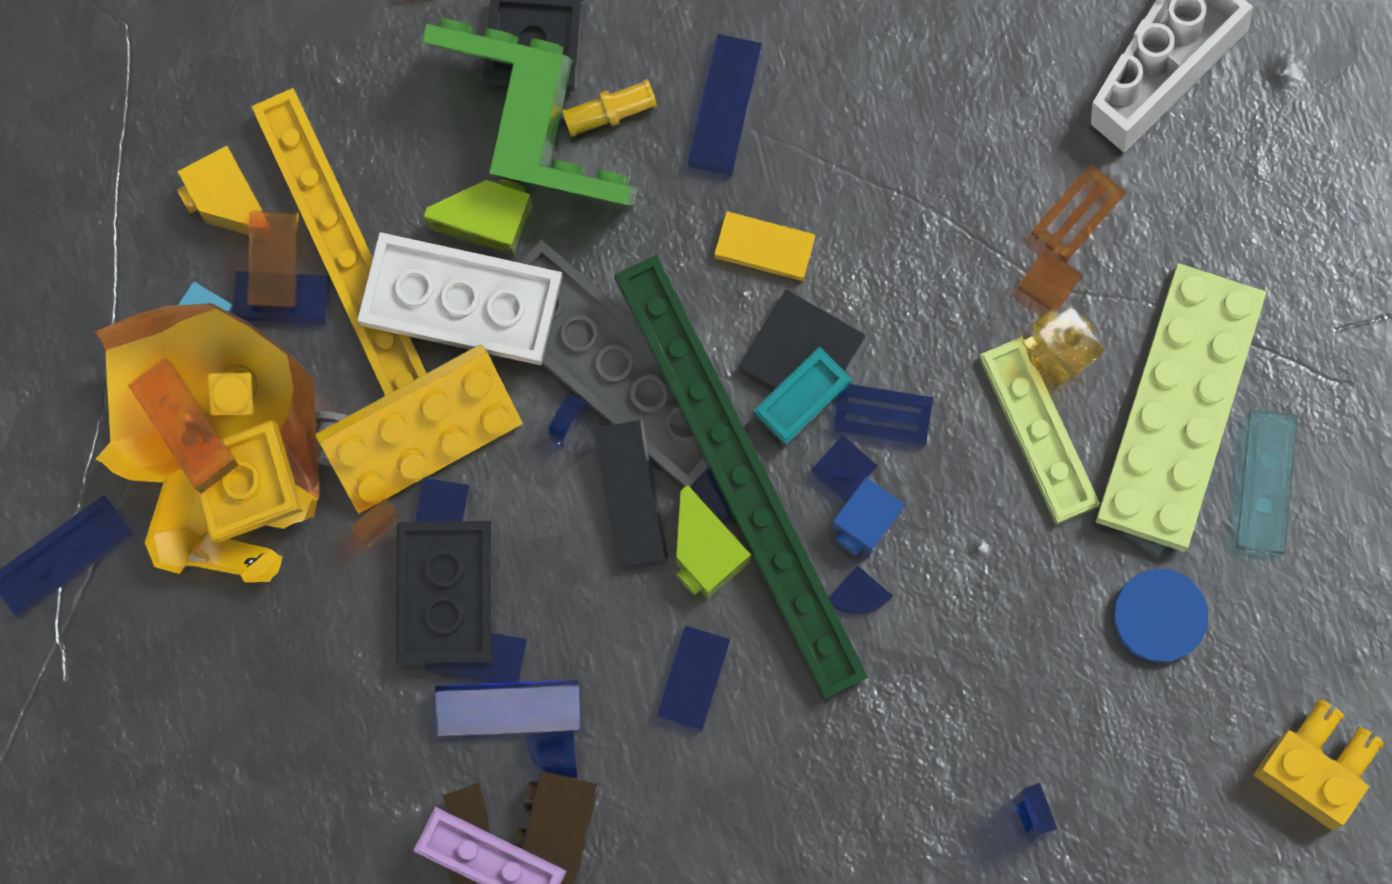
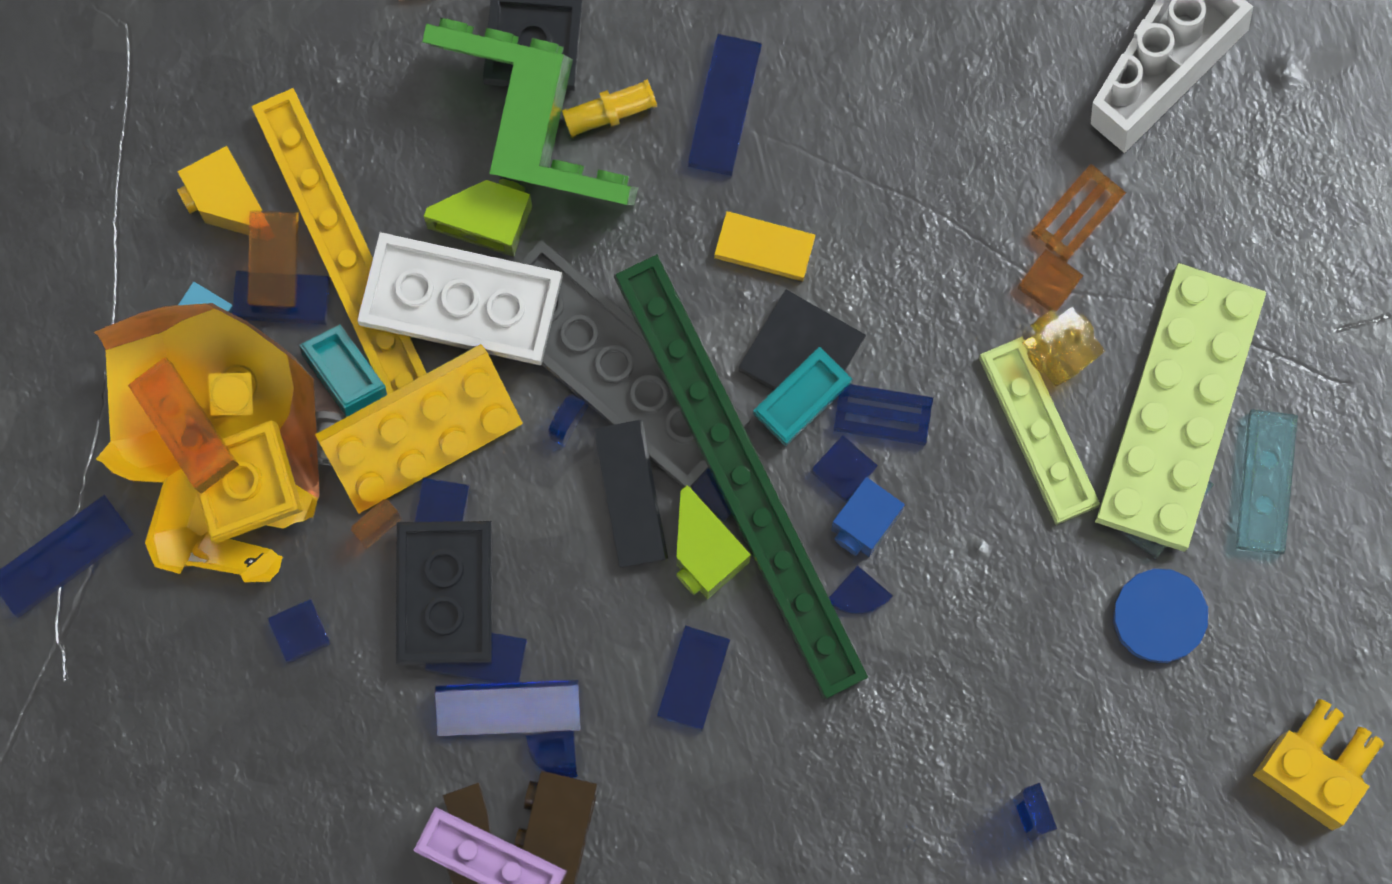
(299, 631): none -> clear blue tile
(343, 370): none -> teal tile

